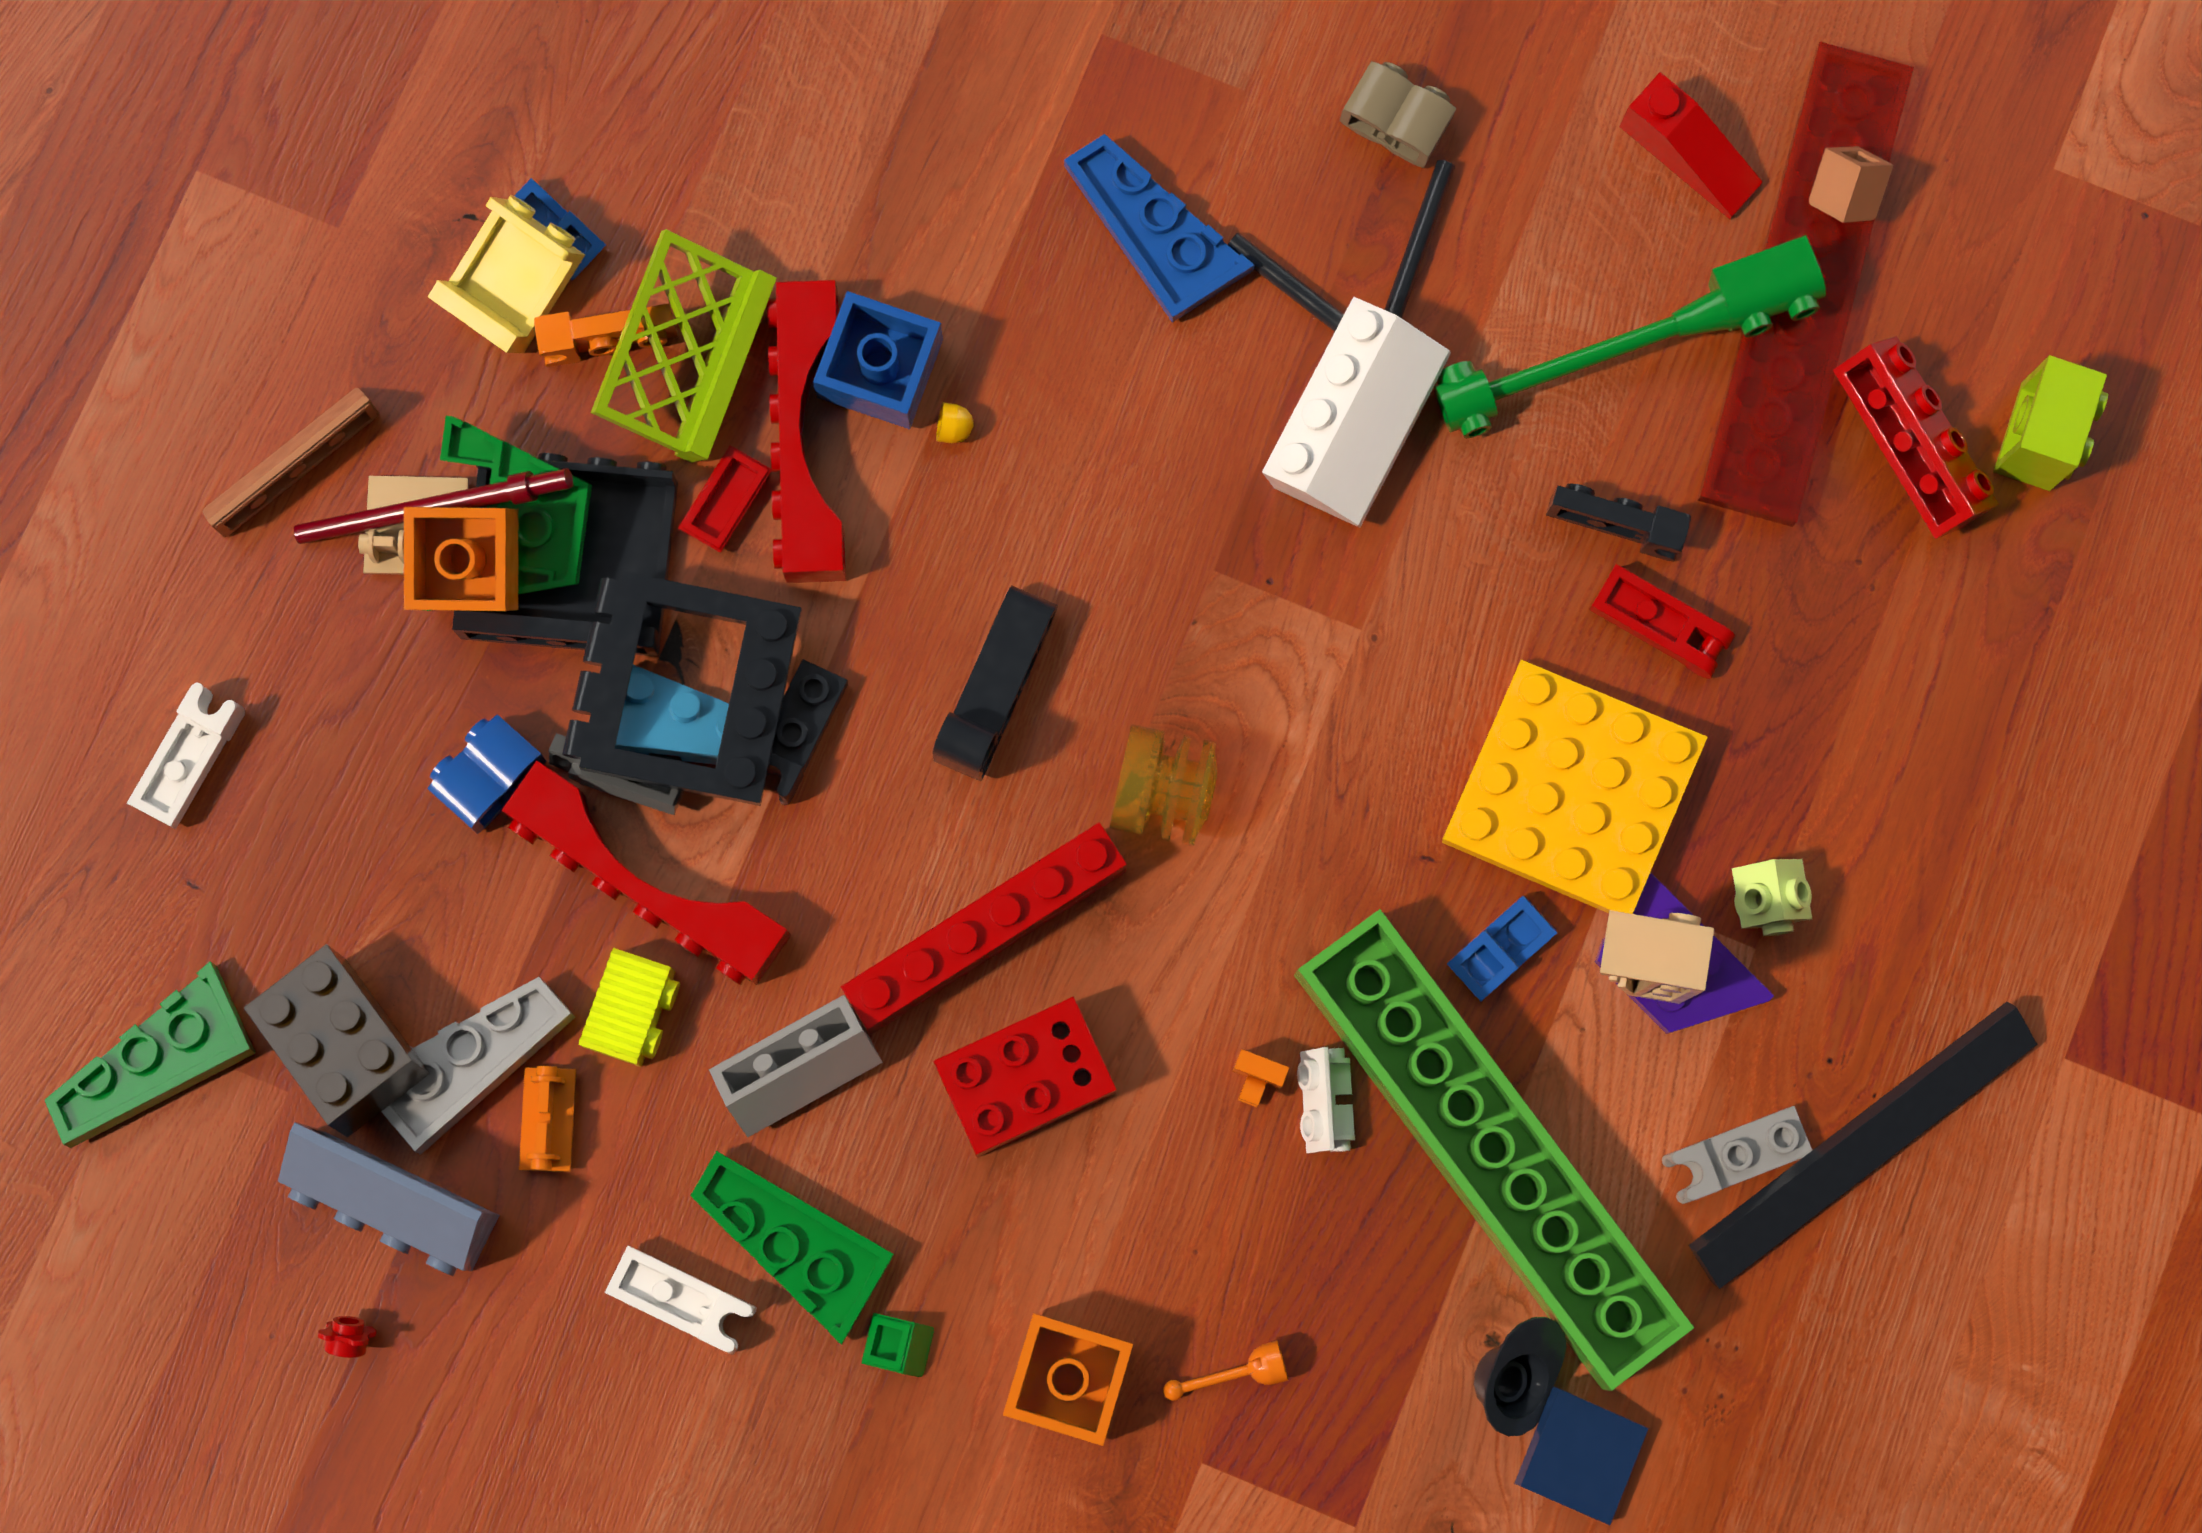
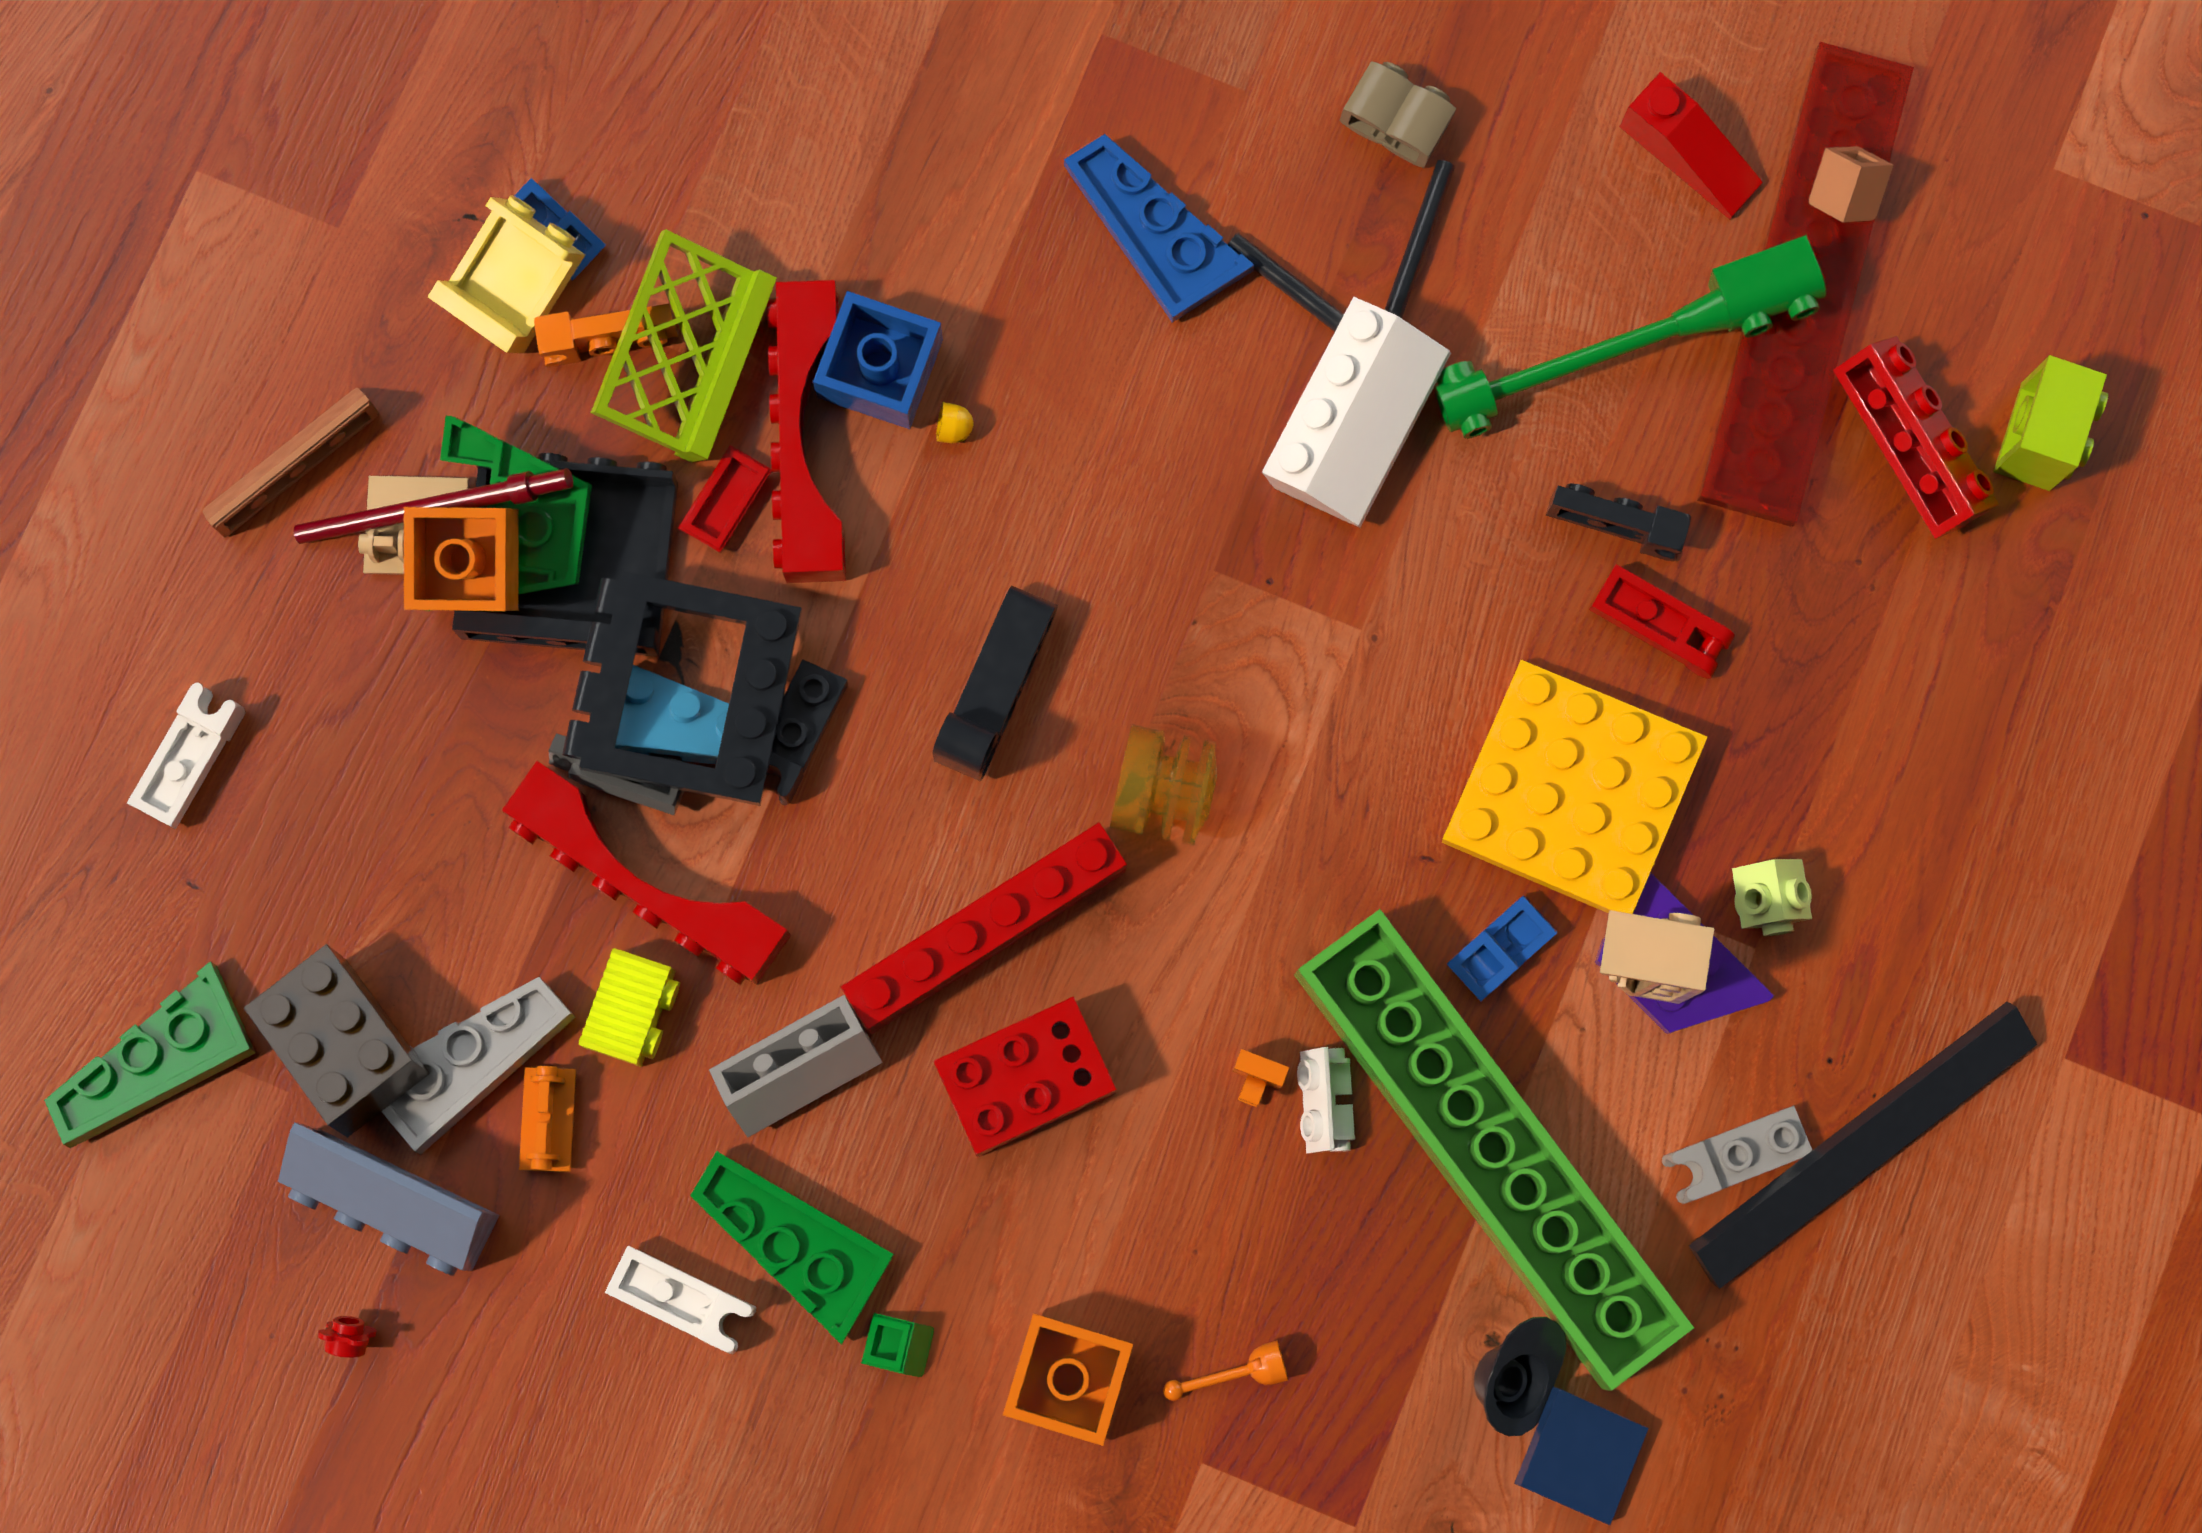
(484, 773): blue brick -> none

